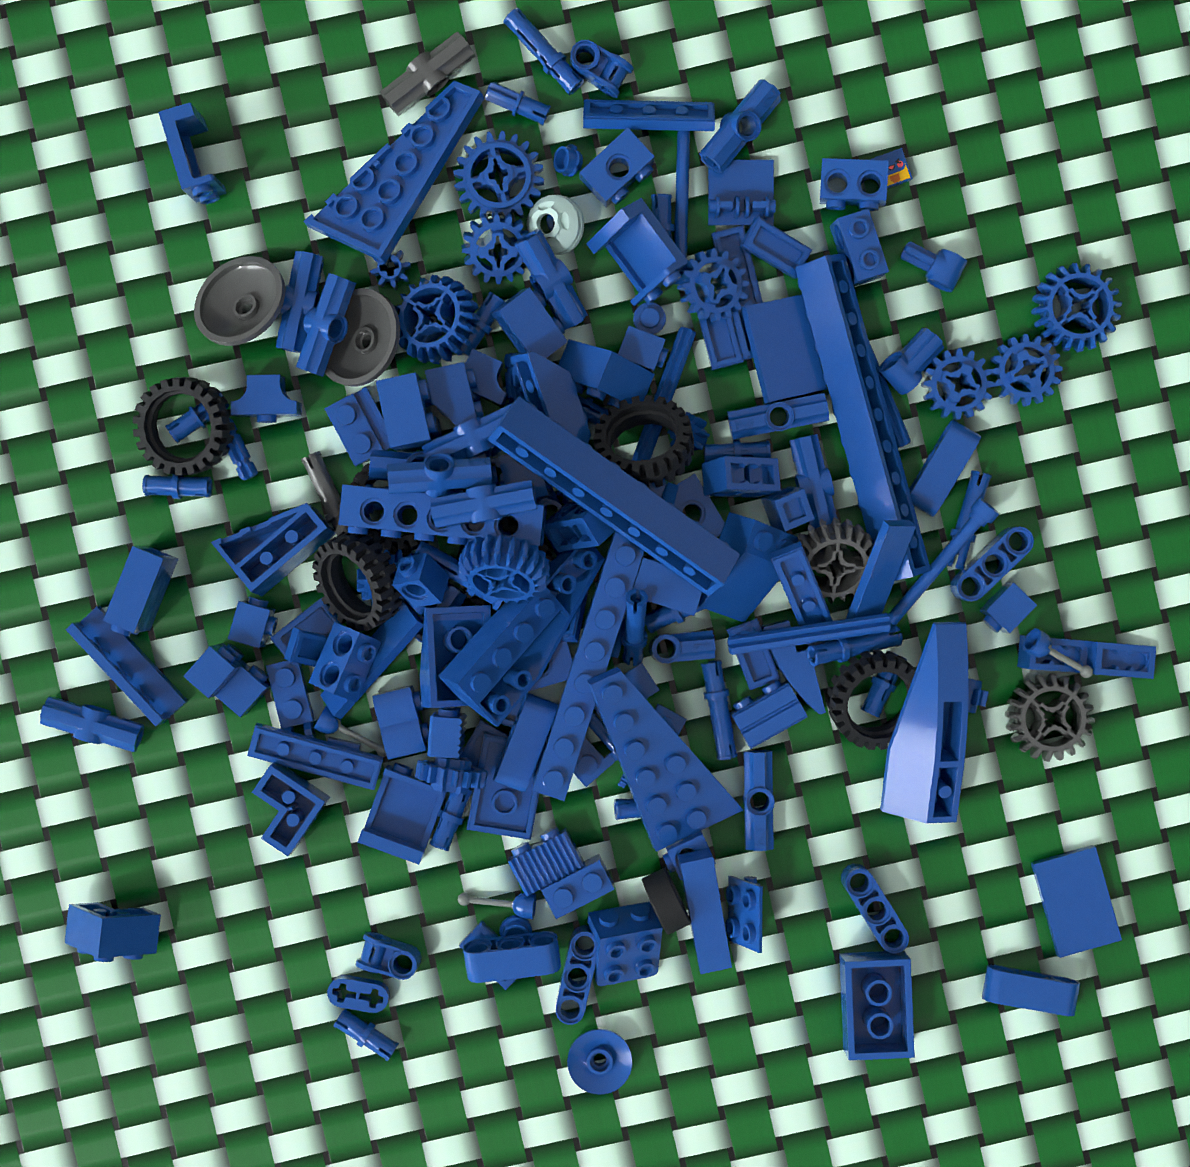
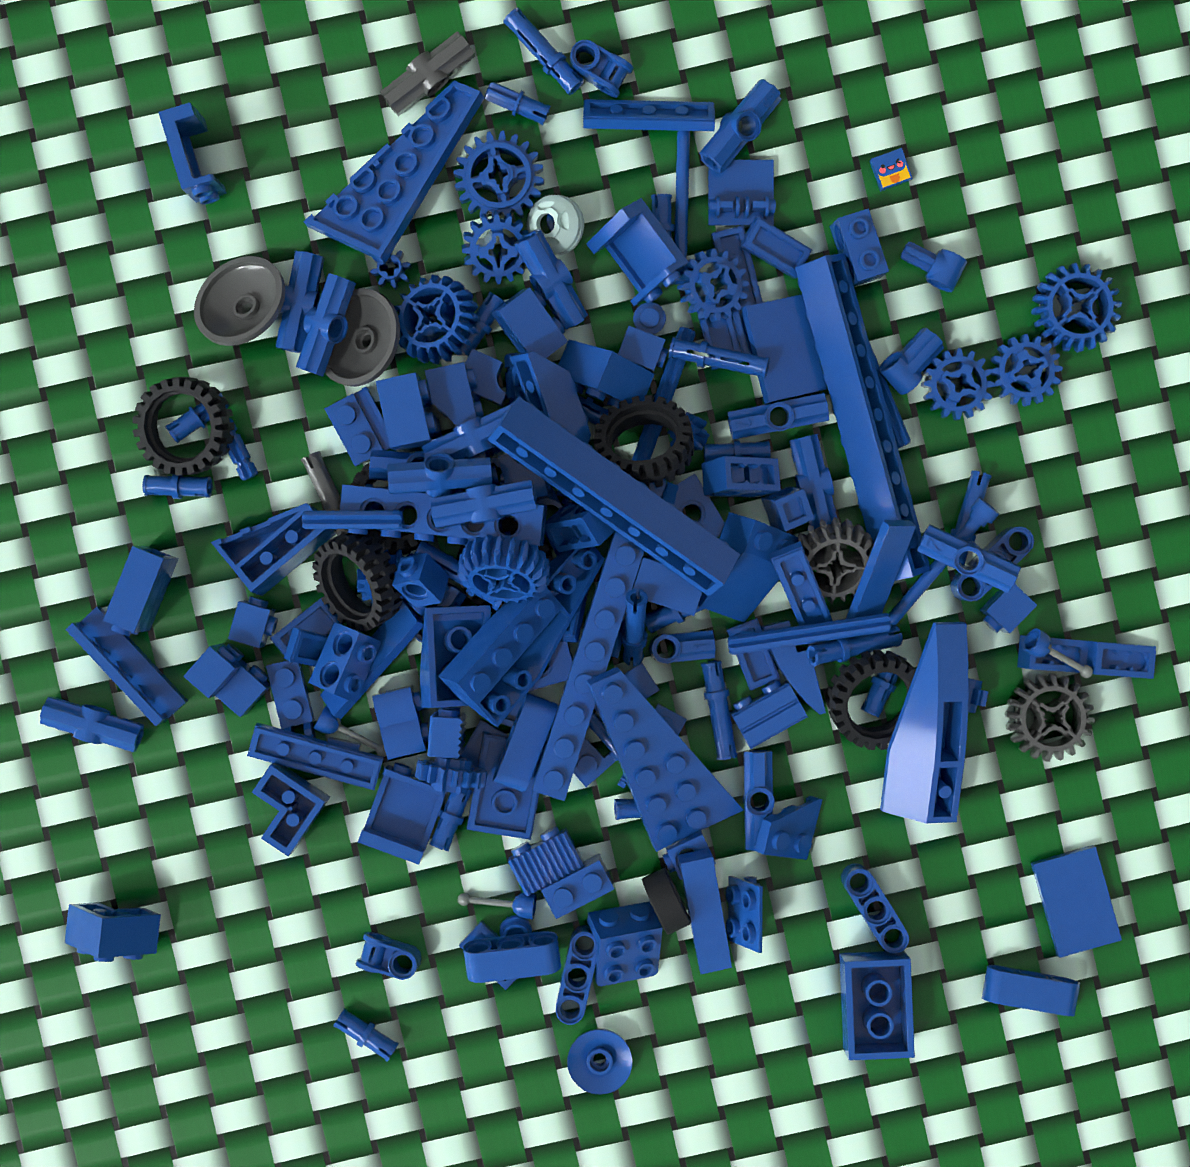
(266, 400): blue brick -> none
(353, 519): none -> blue axle
(357, 1001): blue beam -> none
(568, 160): blue plate -> none
(625, 150): blue brick -> none
(680, 350): none -> blue pin
(790, 831): none -> blue wing
(854, 173): blue brick -> none
(943, 467): blue beam -> none
(988, 567): none -> blue piece

